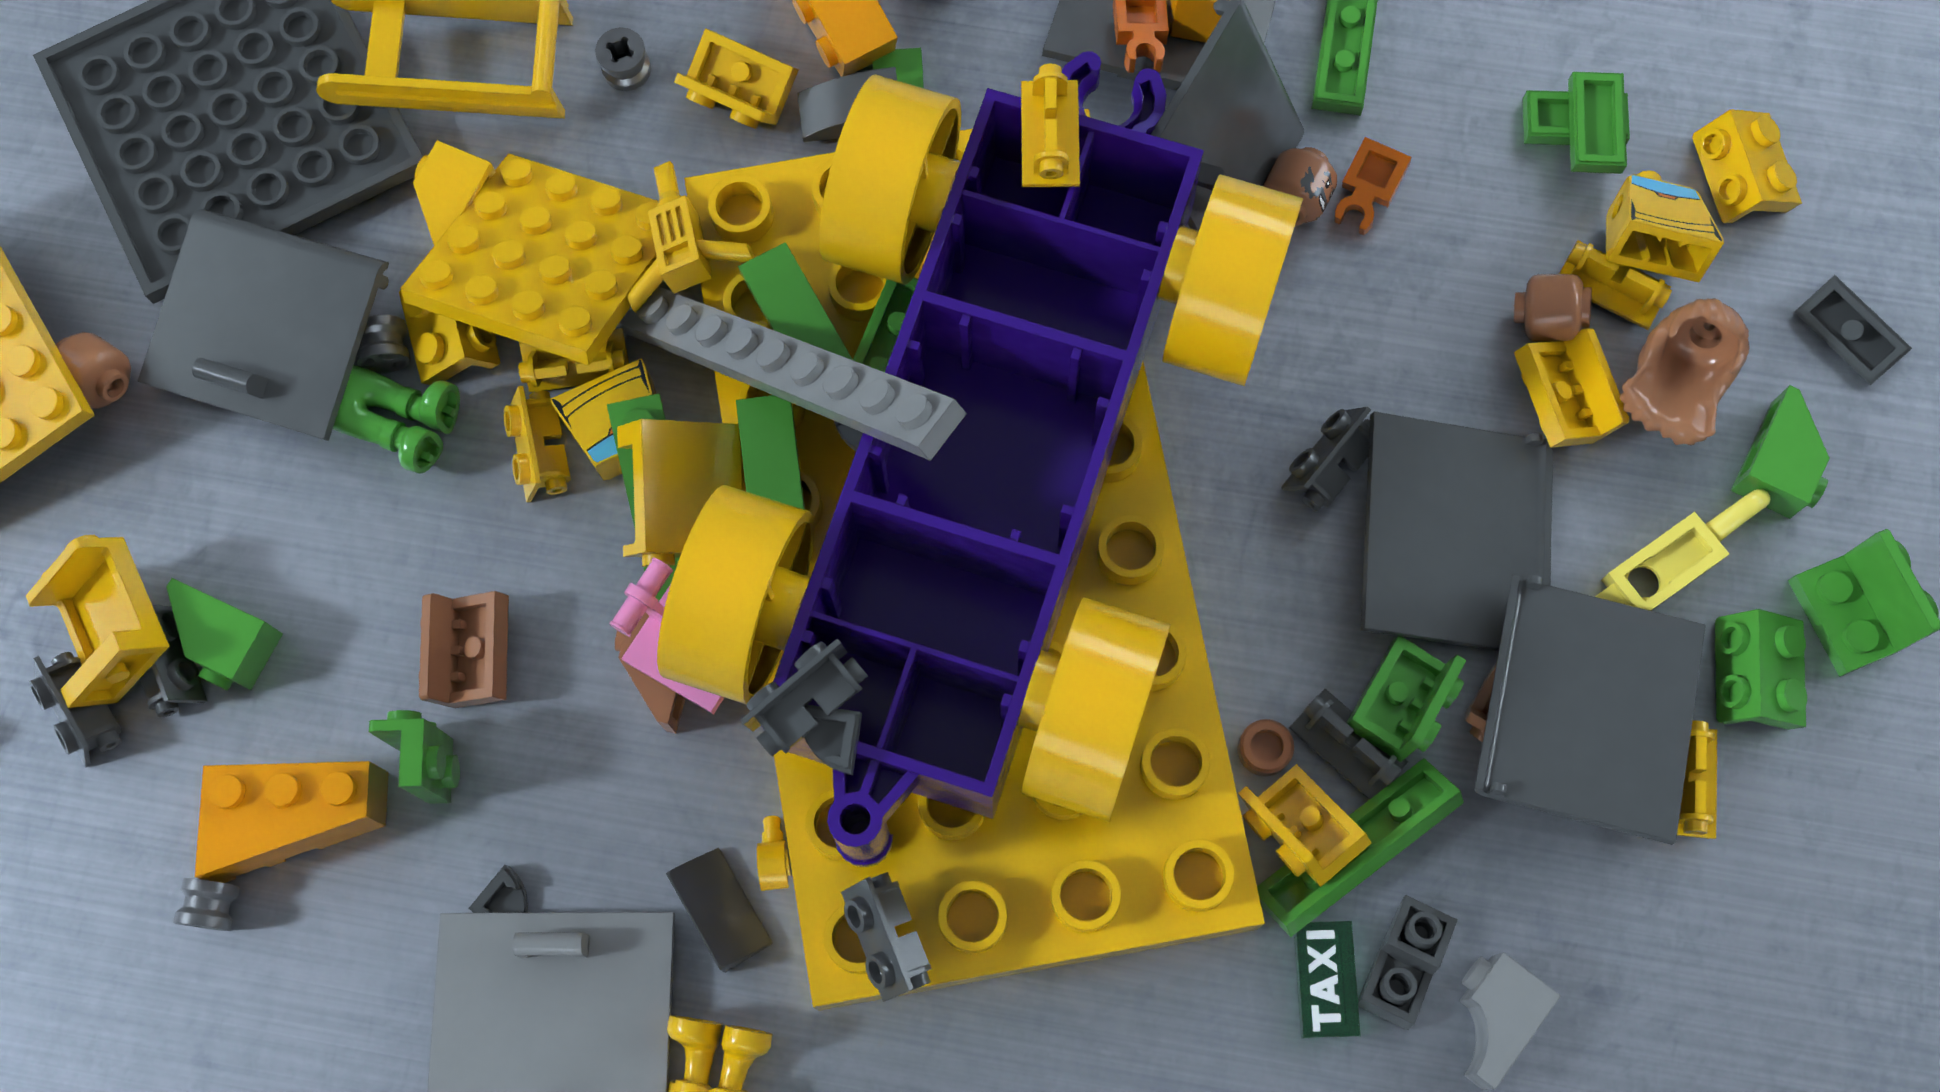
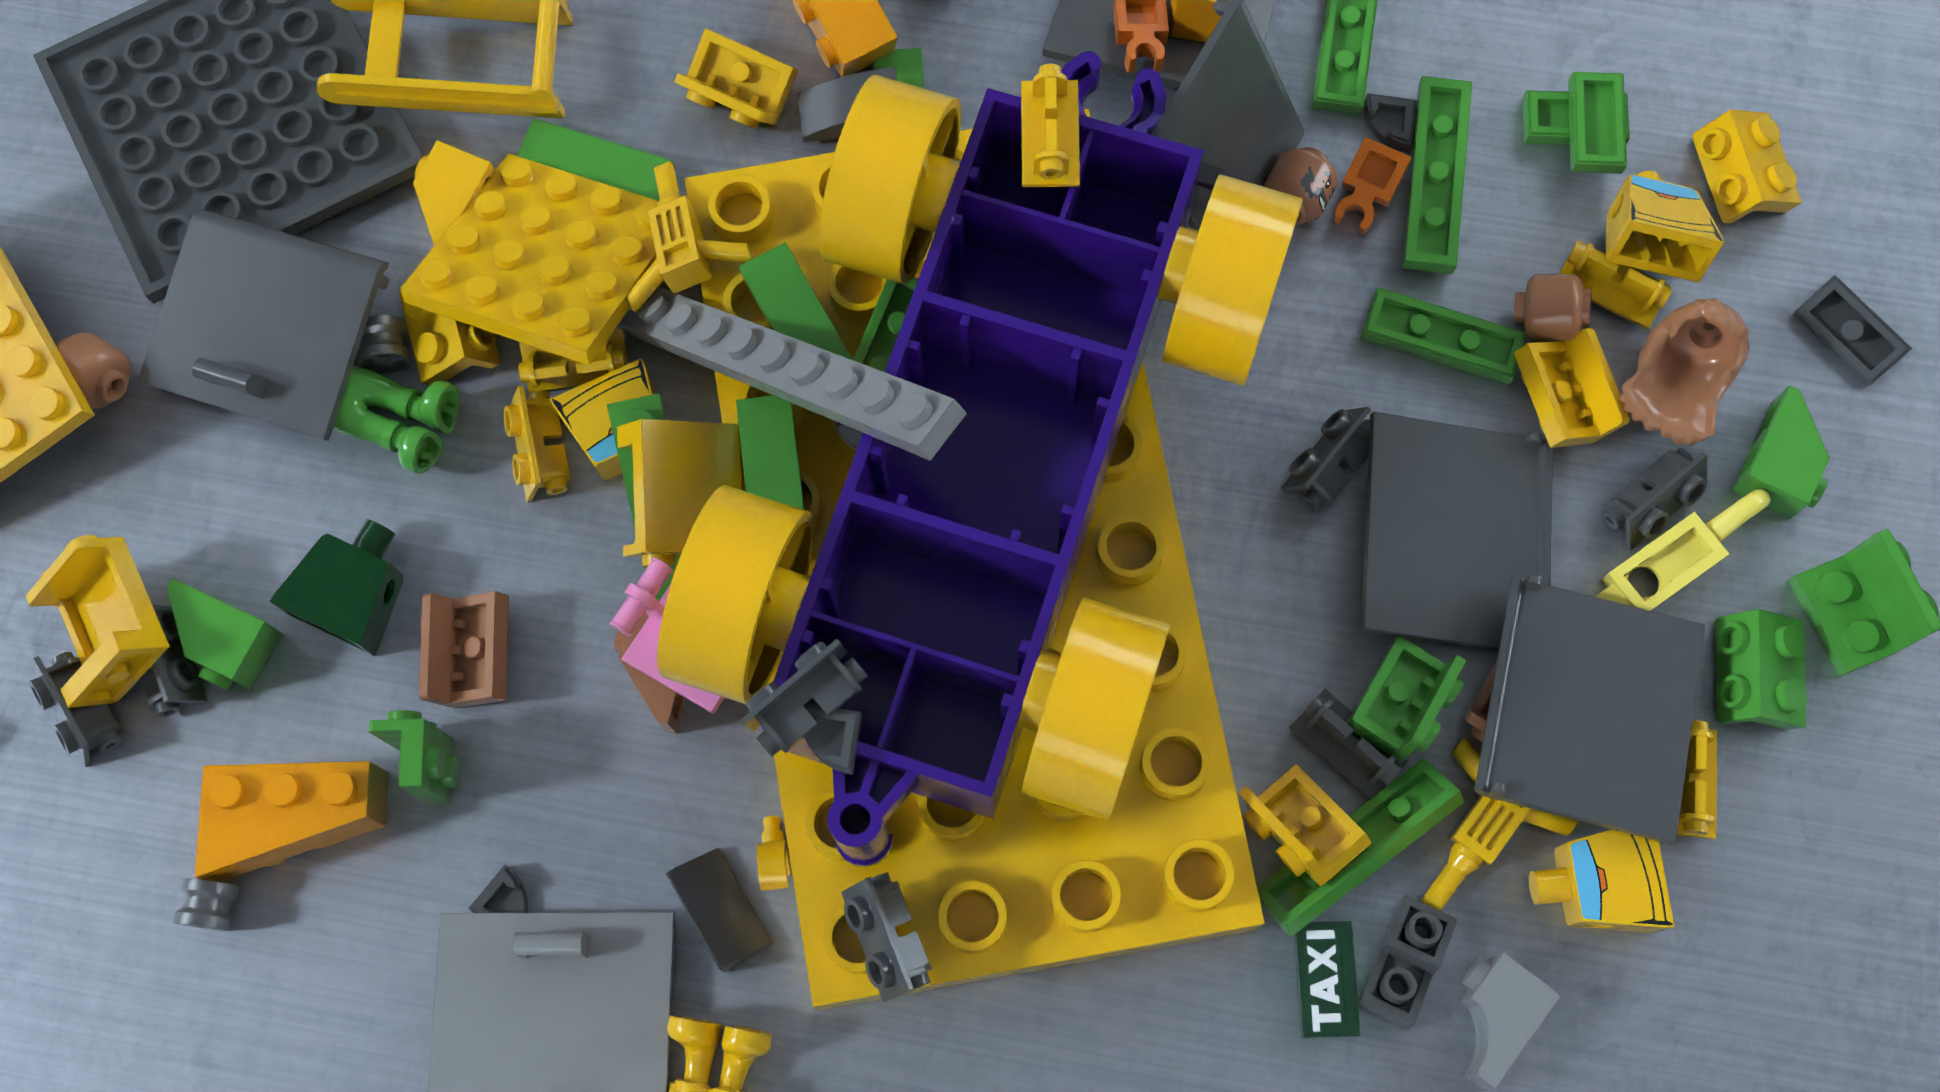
(345, 587): none -> dark green torso
(592, 158): none -> bright green tile
(629, 71): flat silver wheel -> none
(1265, 747): nougat tile -> none
(1391, 119): none -> dark grey tile
(1437, 175): none -> bright green plate
(1443, 335): none -> bright green tile
(1484, 832): none -> yellow piece
(1607, 883): none -> yellow torso
(1674, 482): none -> dark grey hinge

